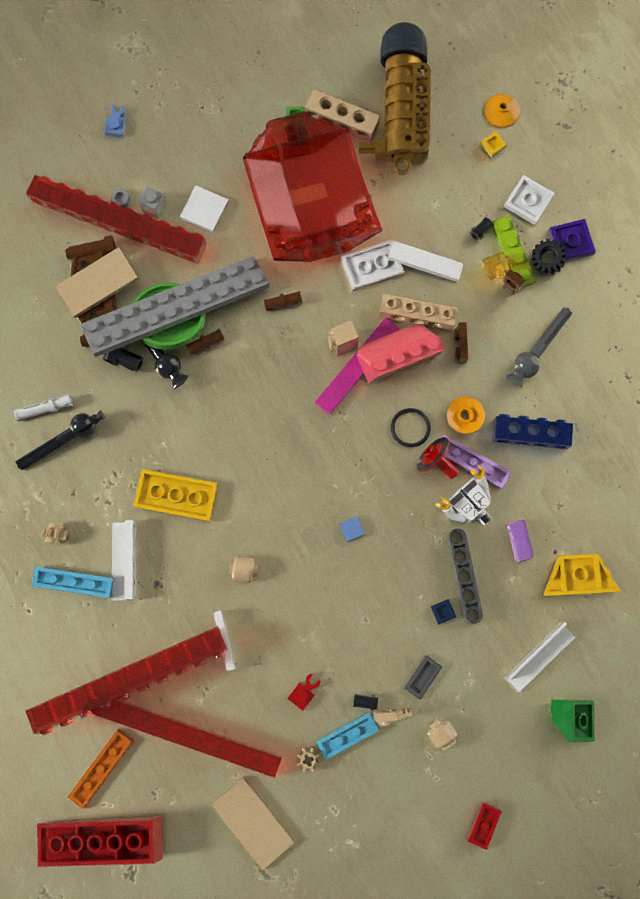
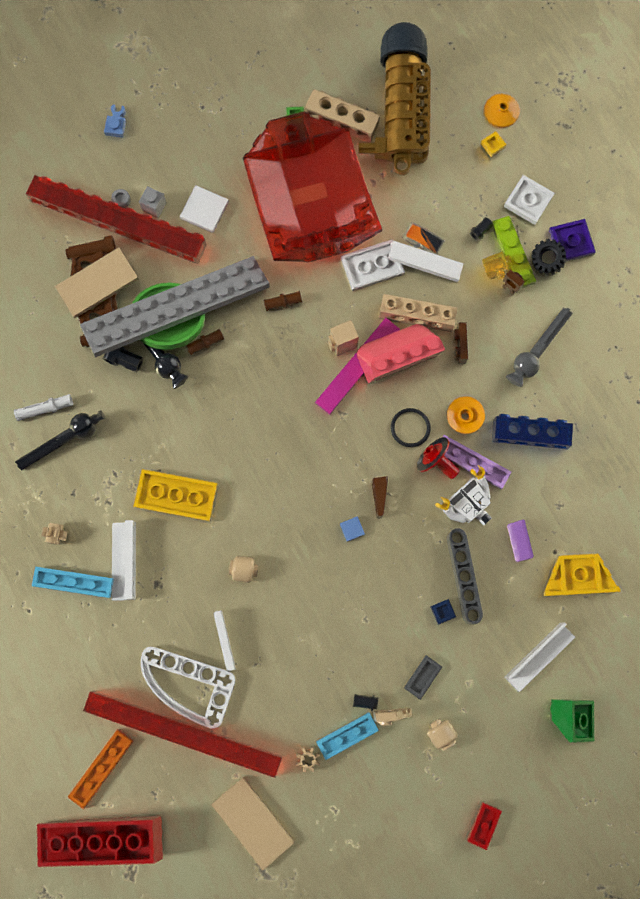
(125, 681): clear red brick -> none
(196, 675): none -> white beam
(302, 694): red plate -> none
(379, 488): none -> reddish brown slope
(423, 238): none -> slope

